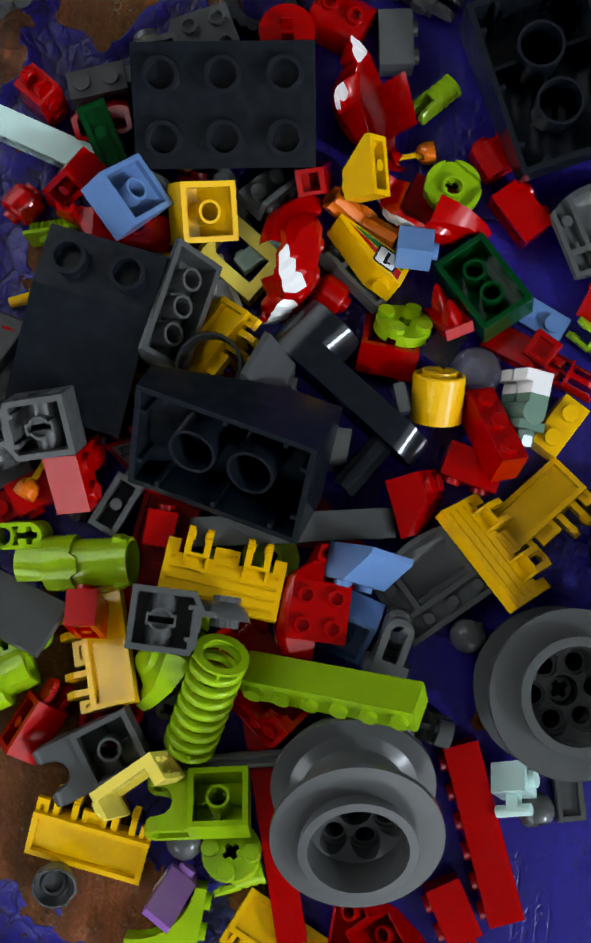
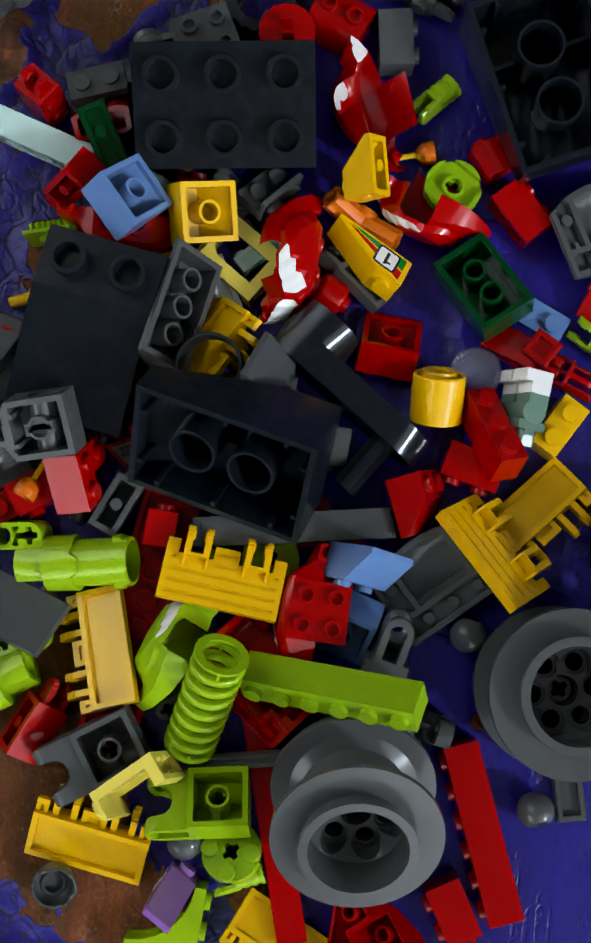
(23, 204): red head -> none
(86, 612): red brick -> none
(171, 618): dark grey brick -> none
(314, 179): red leg -> none
(400, 398): dark grey tile -> none
(404, 324): lime plate -> none
(415, 248): medium blue brick -> none
(440, 350): clear smoke tile -> none
(447, 316): red tile -> none
(512, 783): light aqua brick -> none

